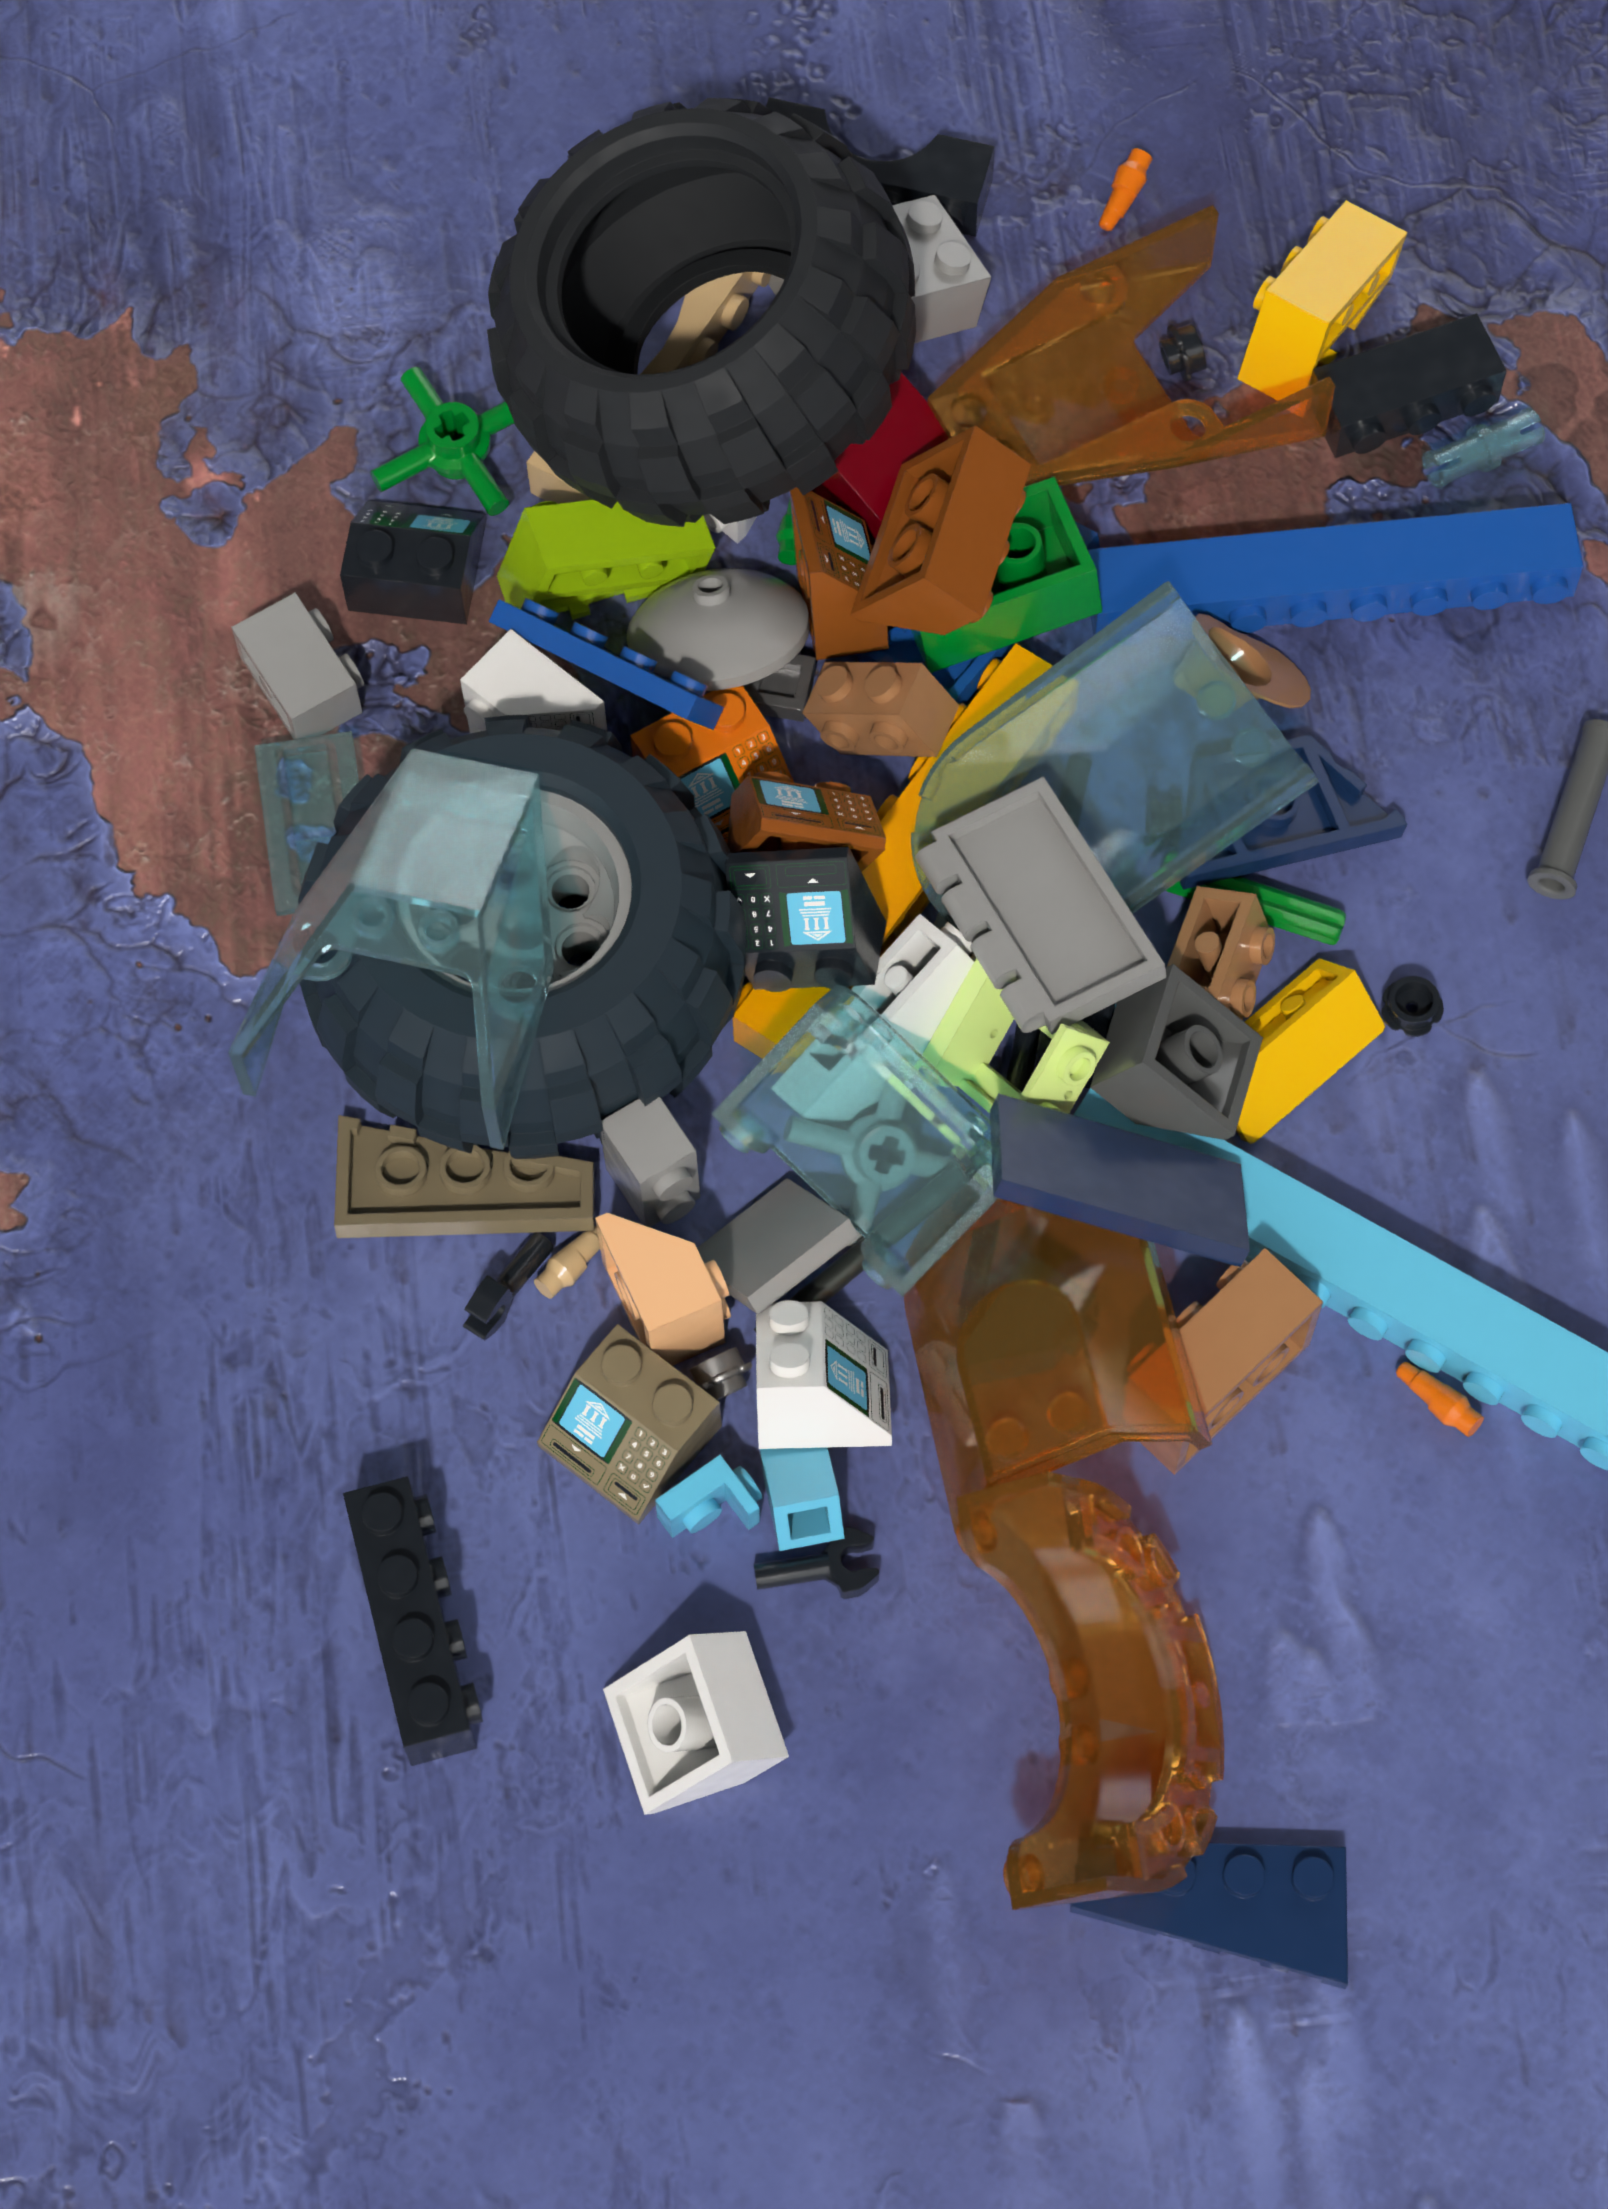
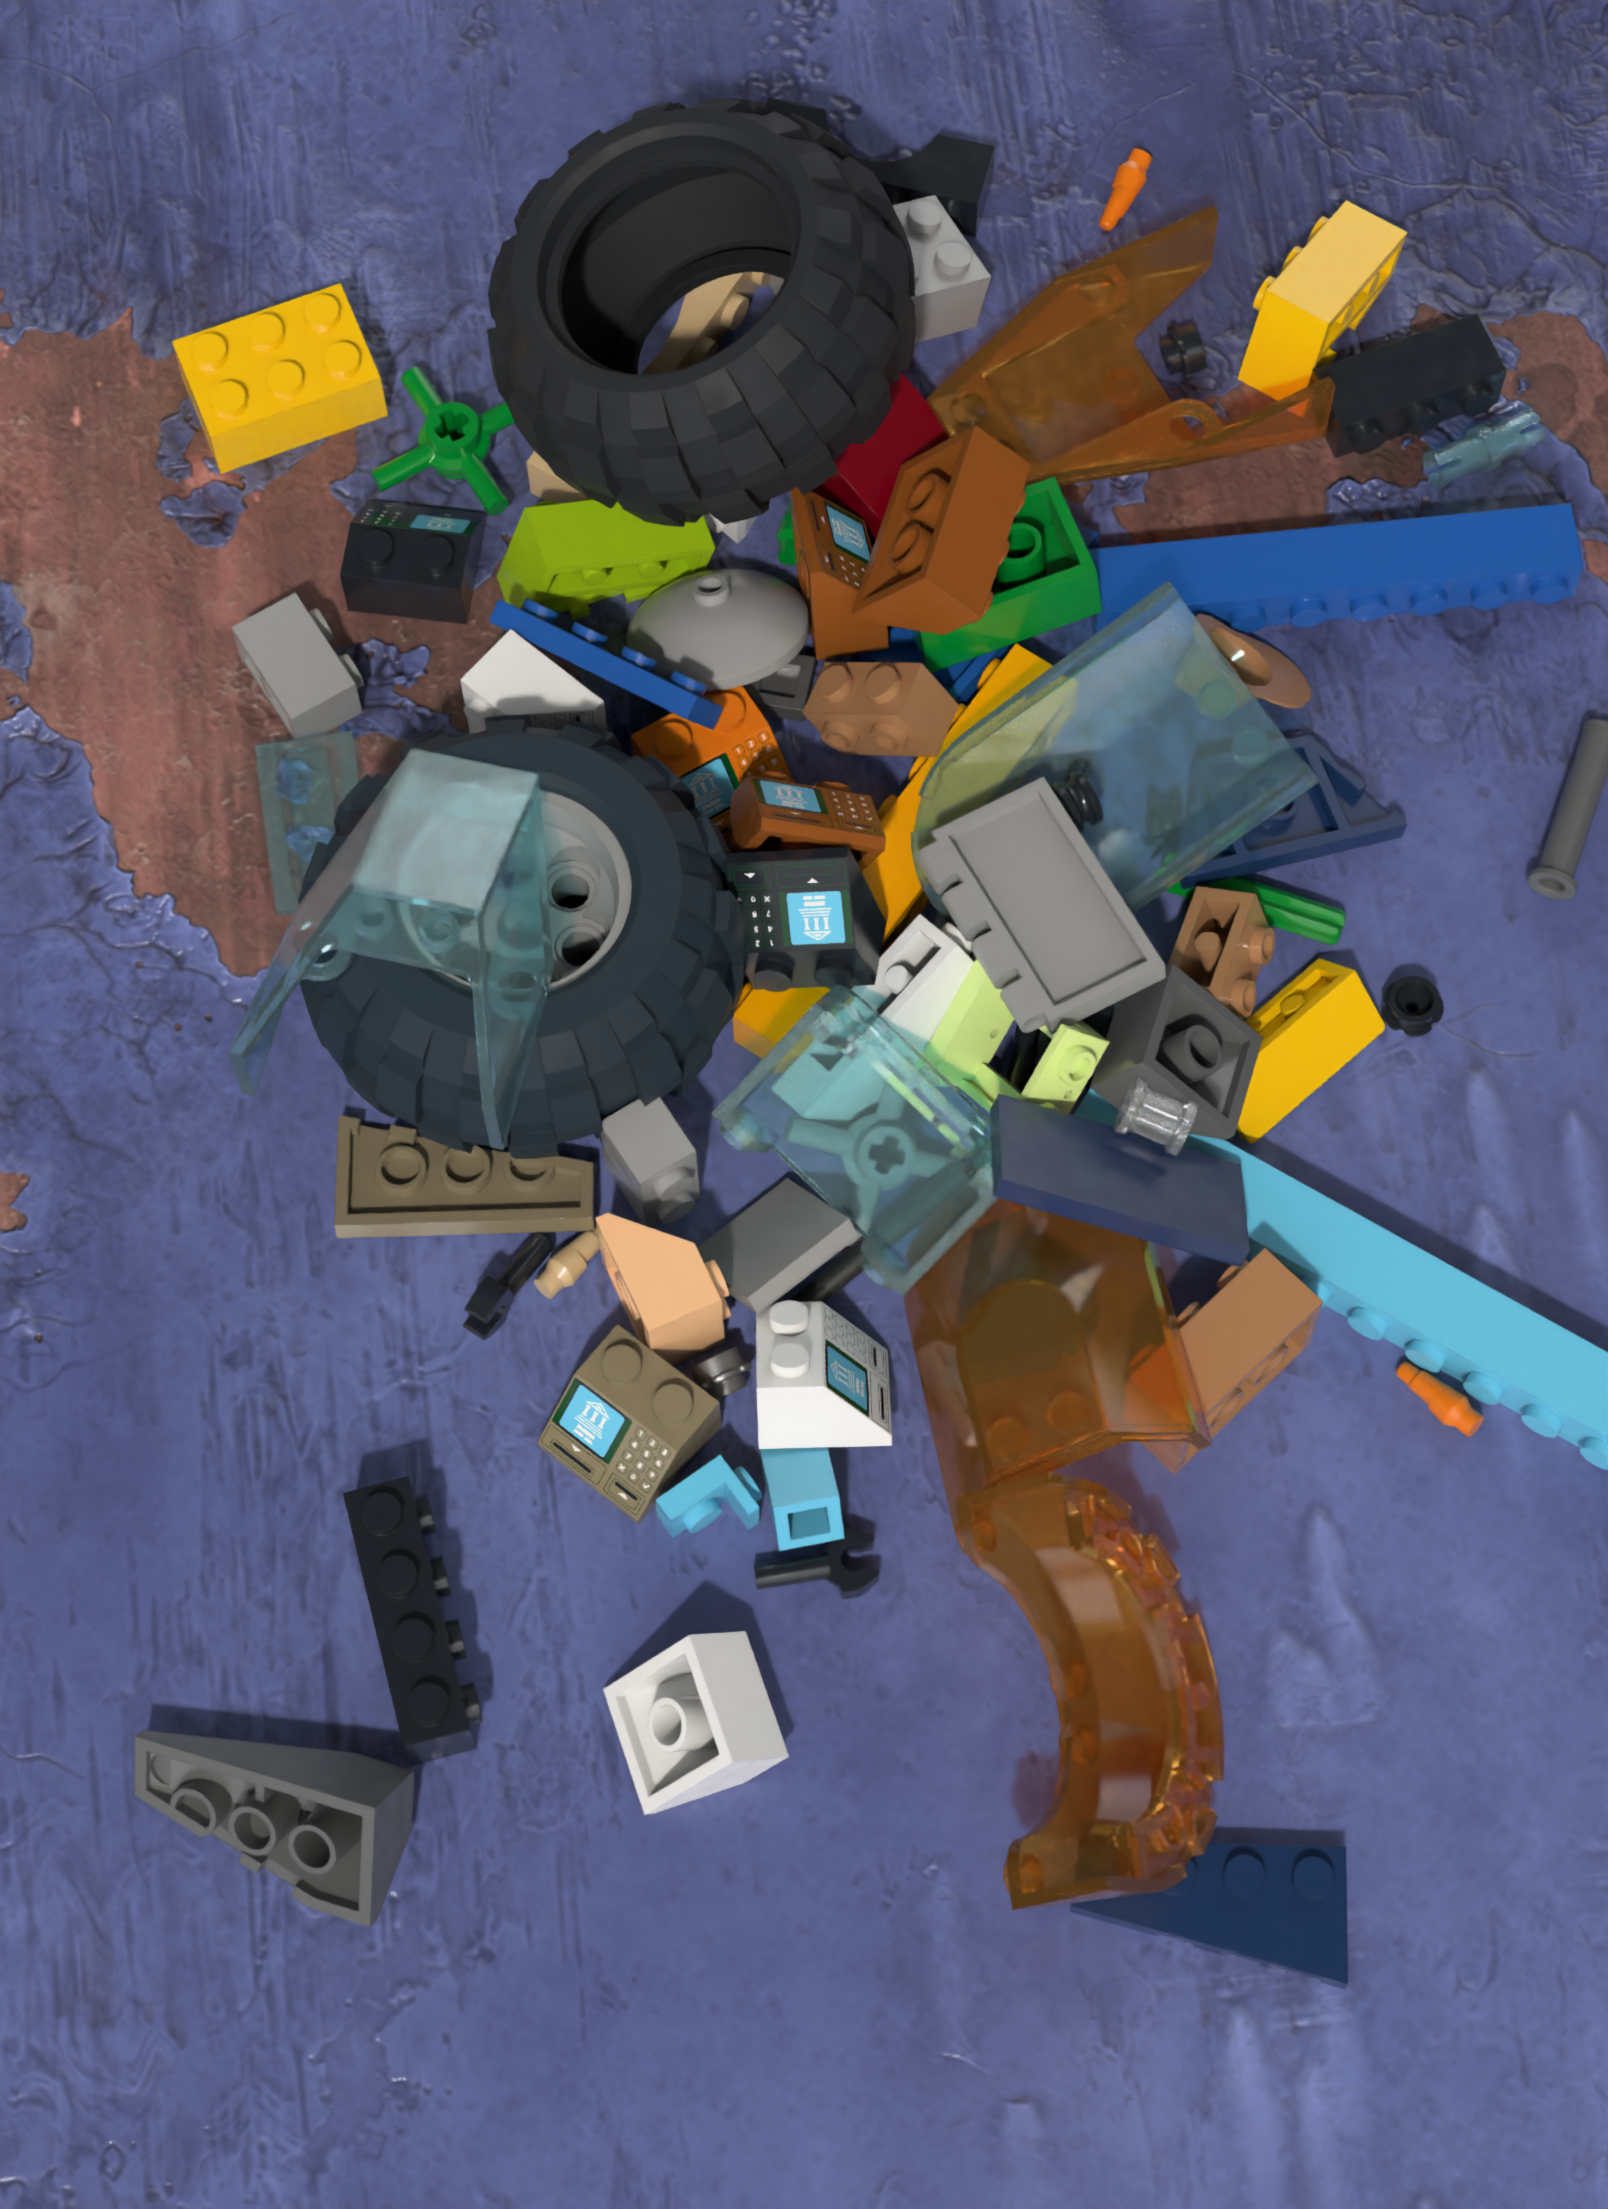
(280, 378): none -> yellow brick
(305, 1814): none -> dark grey wedge
(1079, 800): none -> black bush
(1155, 1116): none -> clear bush

